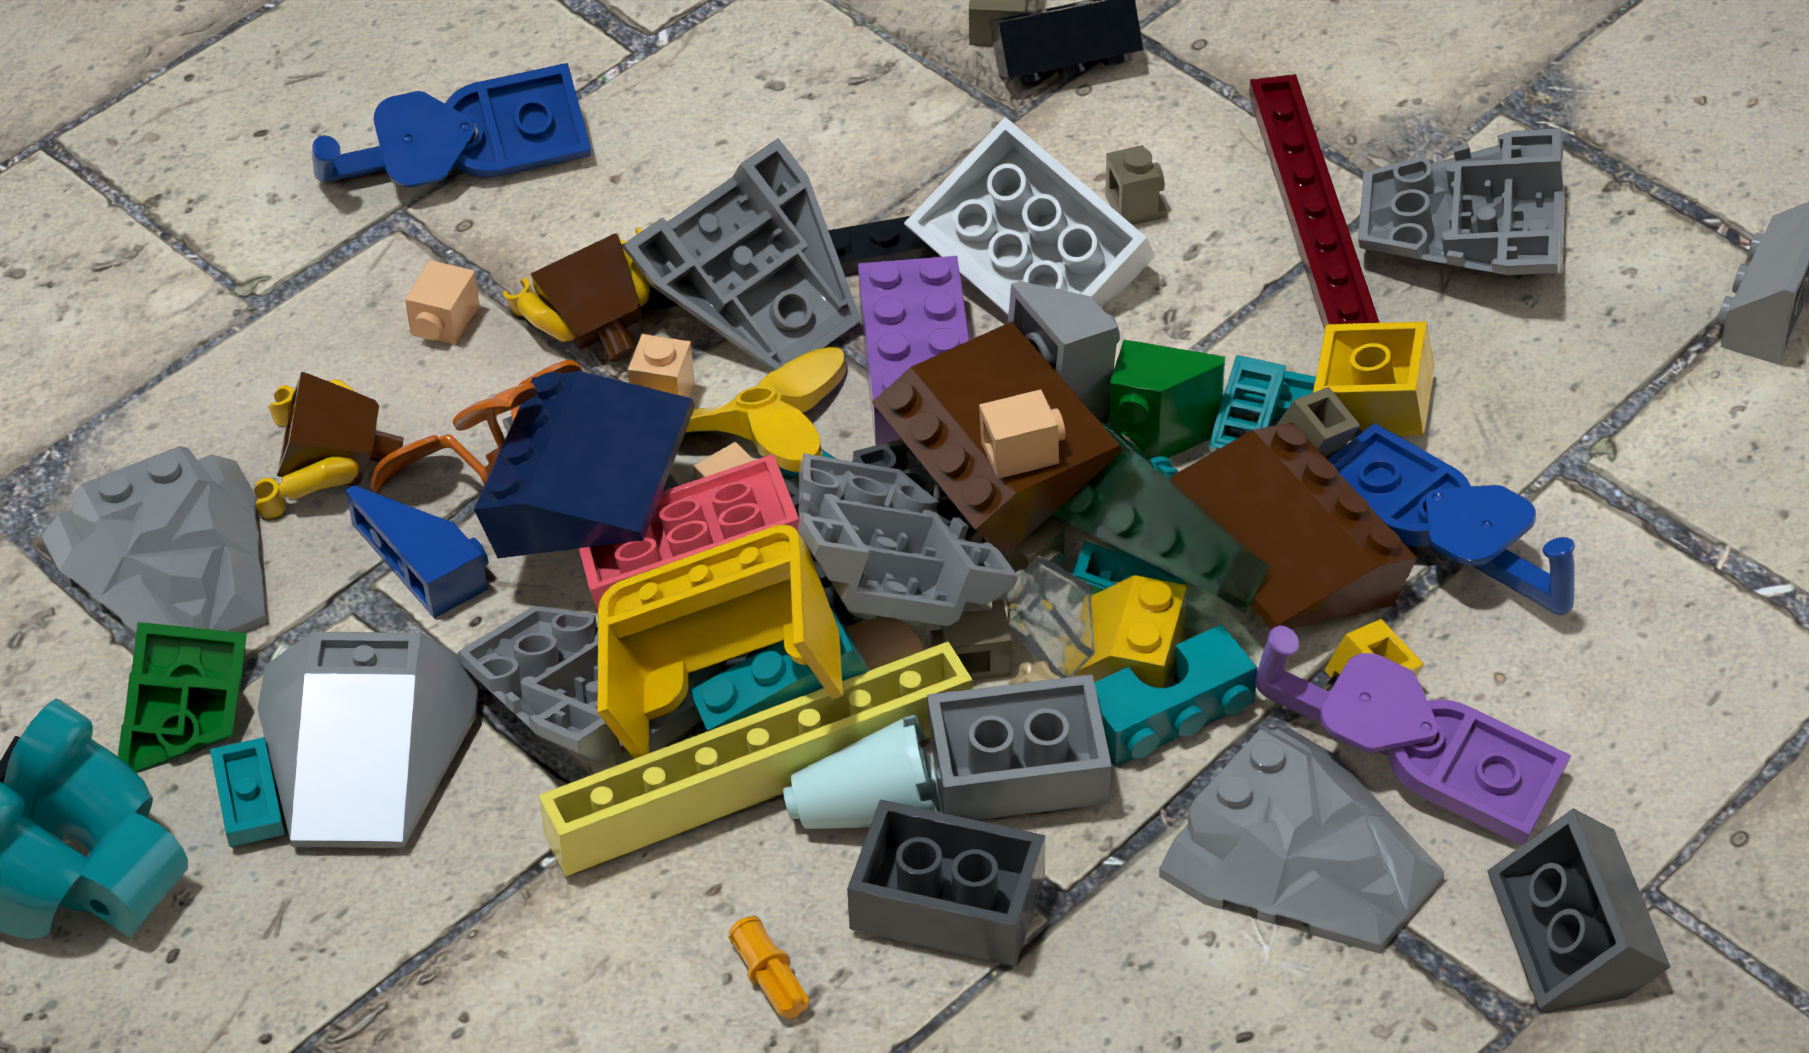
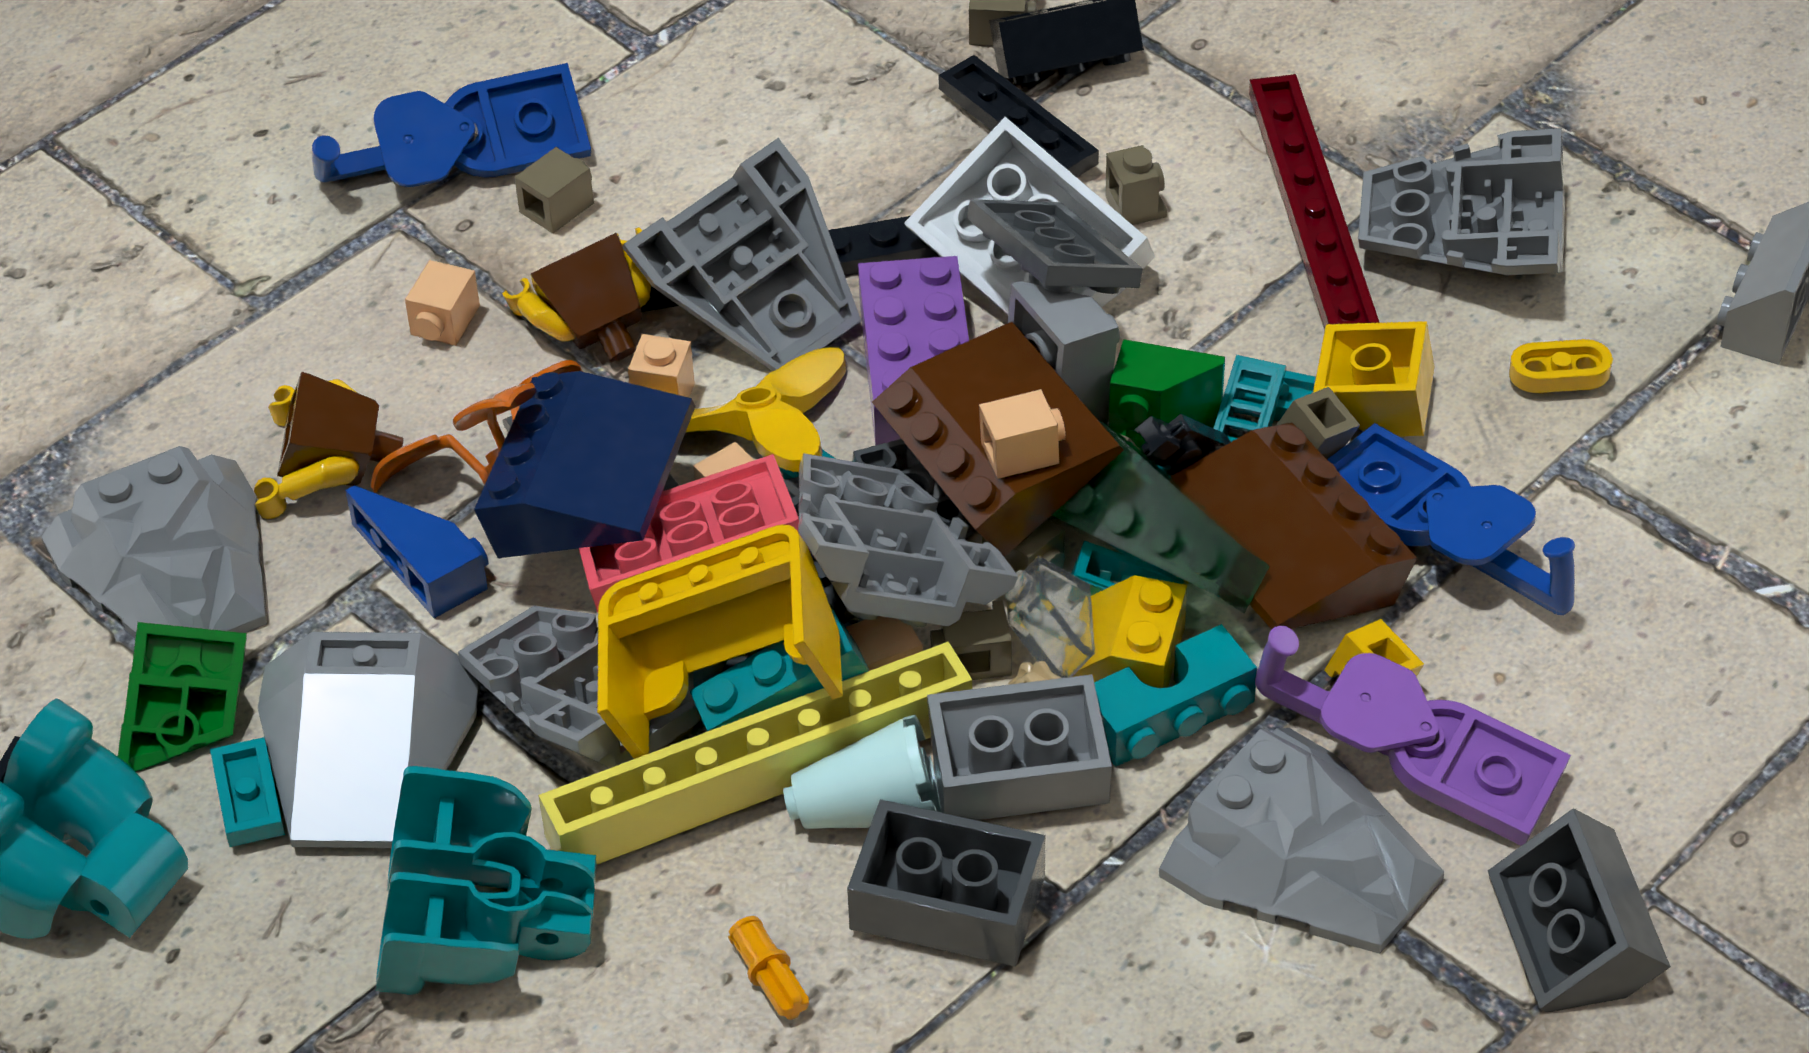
(467, 833): none -> teal piece
(554, 189): none -> dark tan brick
(993, 97): none -> black plate
(1055, 245): none -> dark grey plate
(1179, 442): none -> black hinge
(1560, 366): none -> yellow plate

